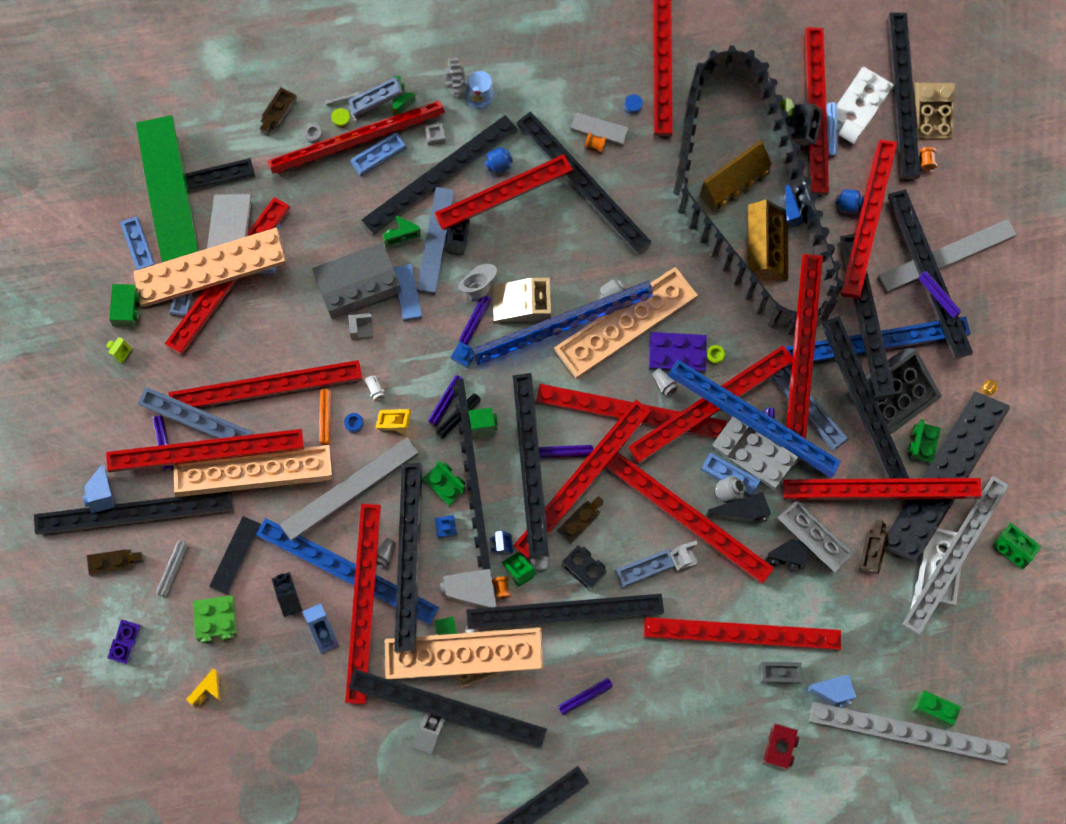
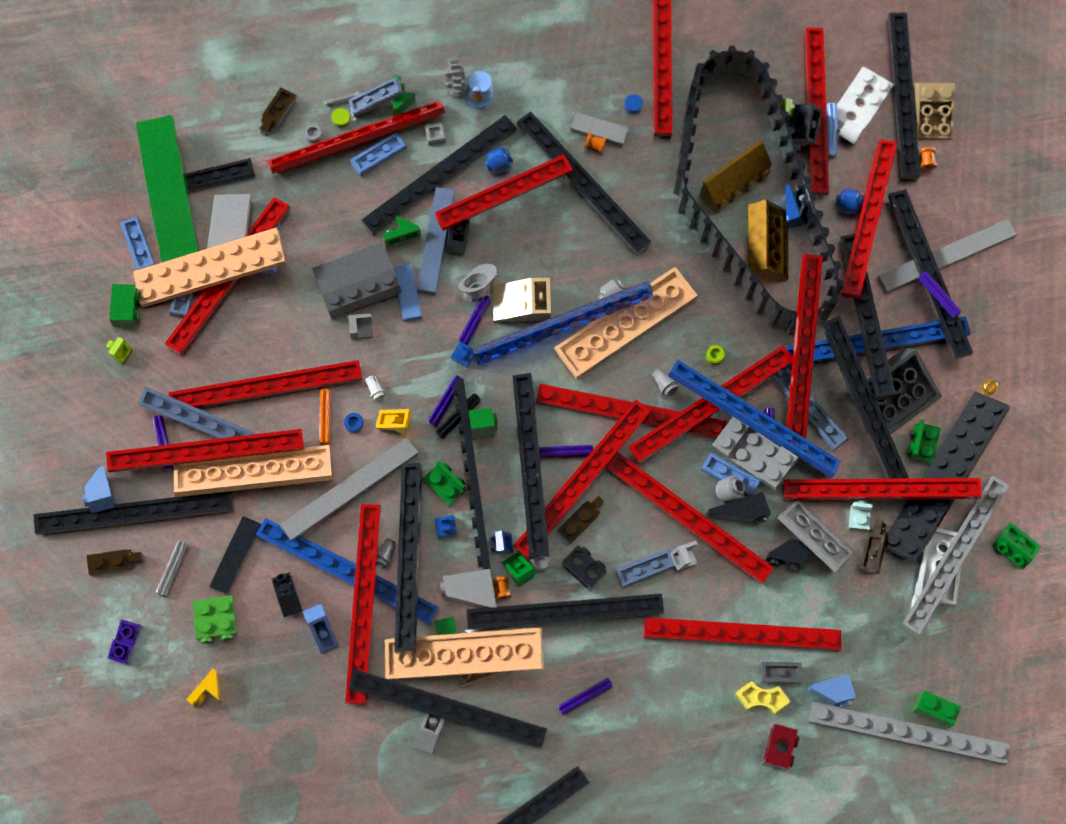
(668, 347): dark purple plate -> none
(754, 696): none -> light yellow tile
(860, 515): none -> light aqua bracket

